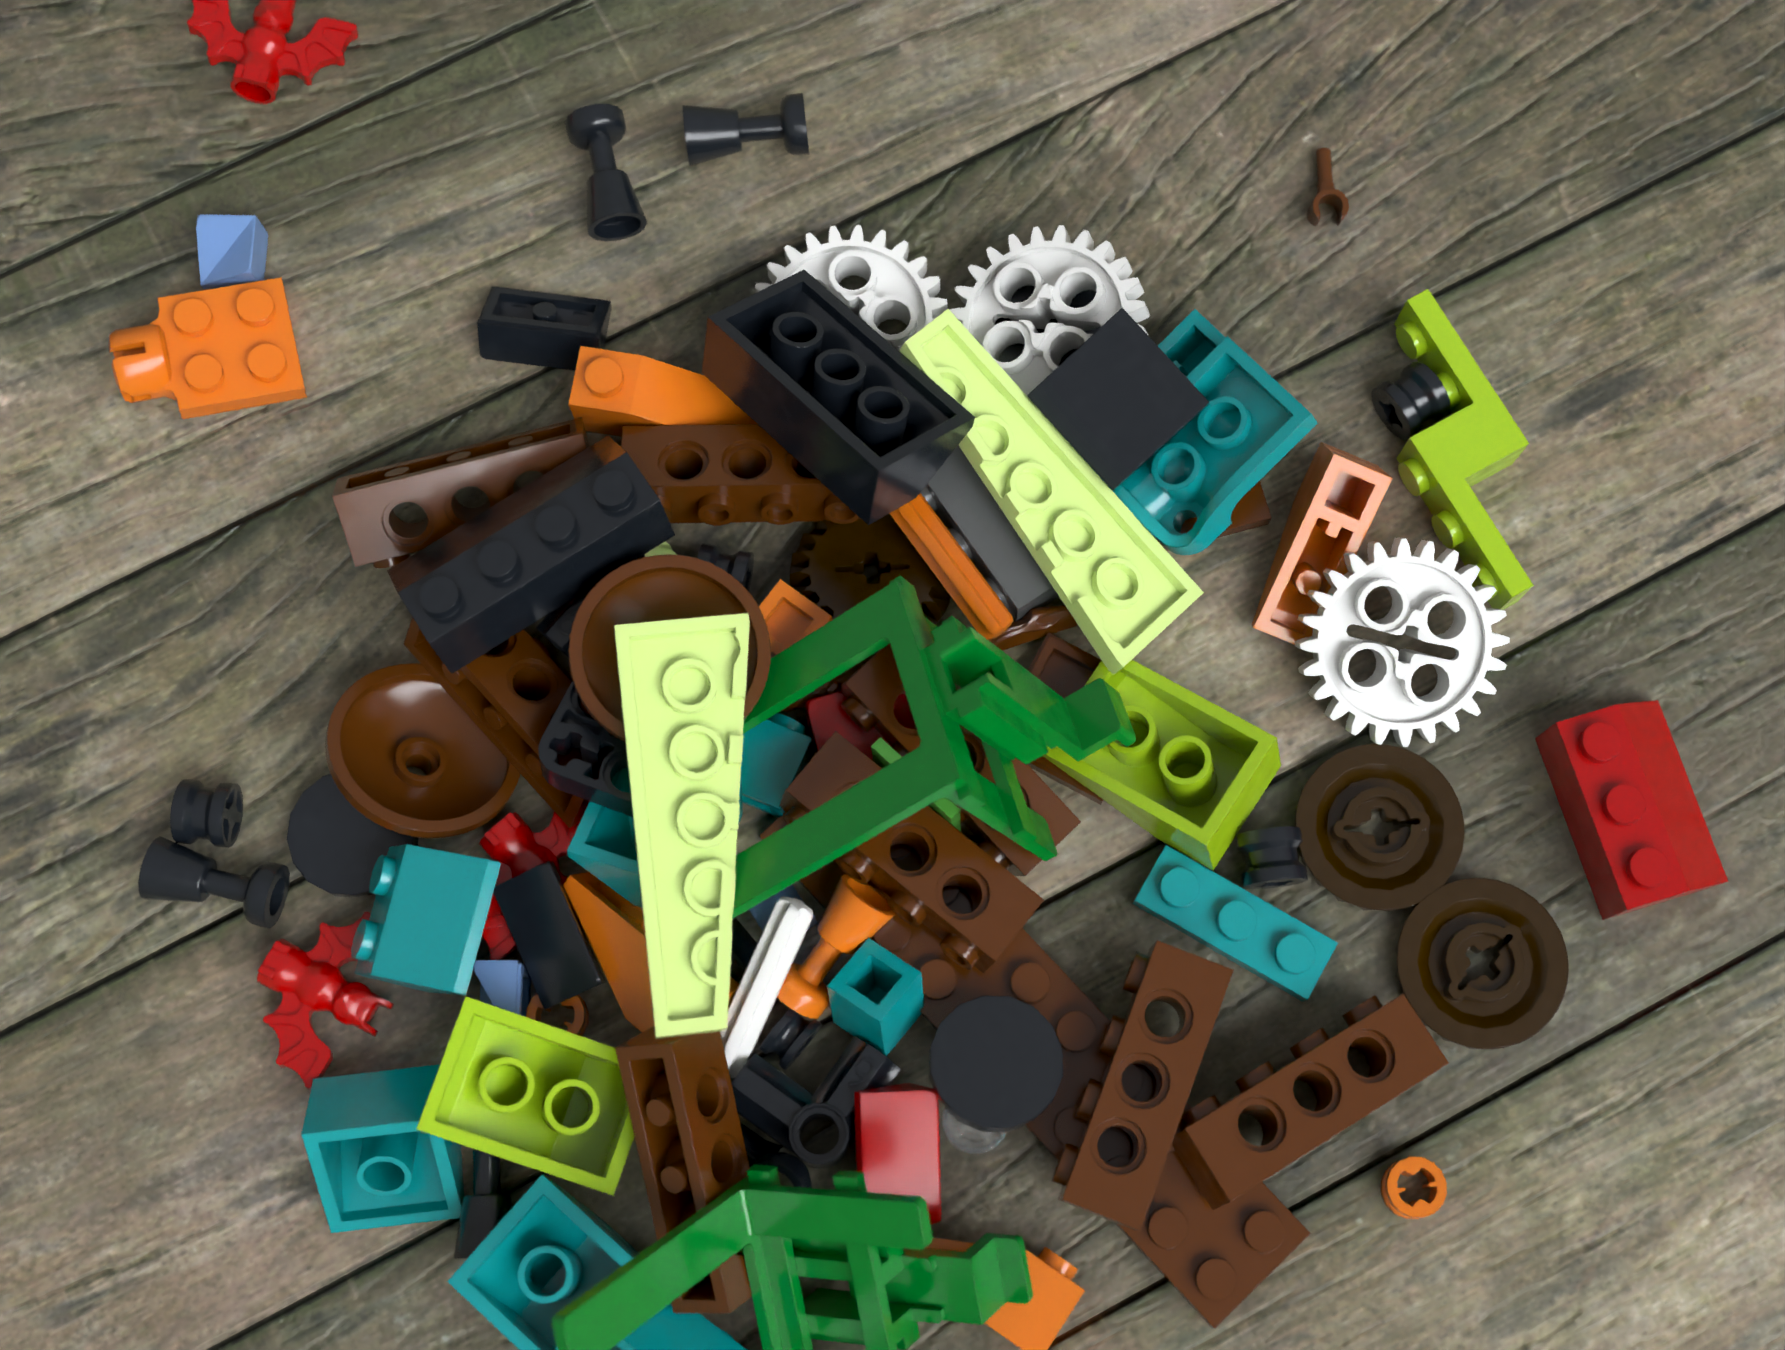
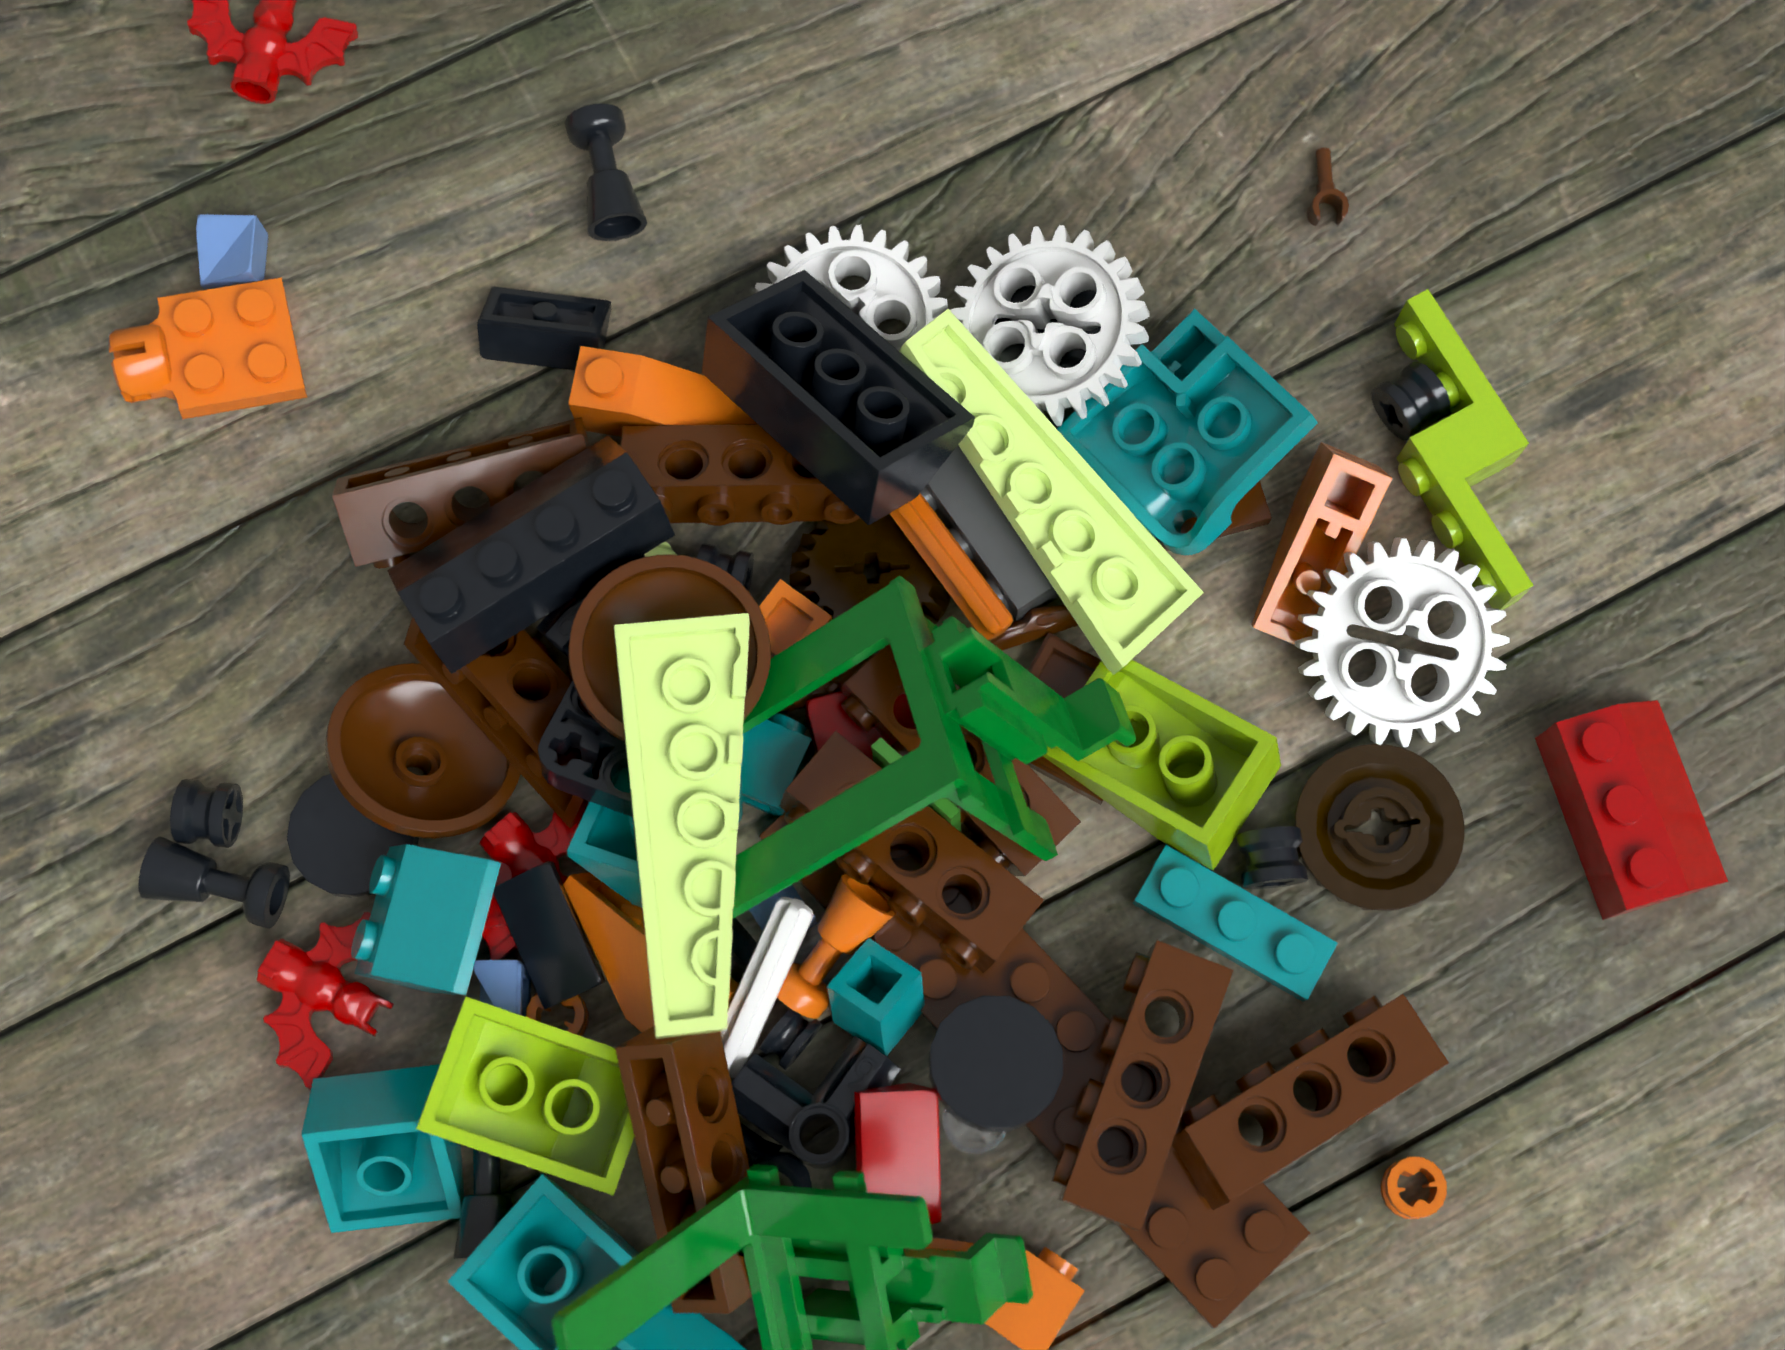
(720, 131): black piece -> none
(1118, 399): black tile -> none
(1528, 966): dark brown gear -> none

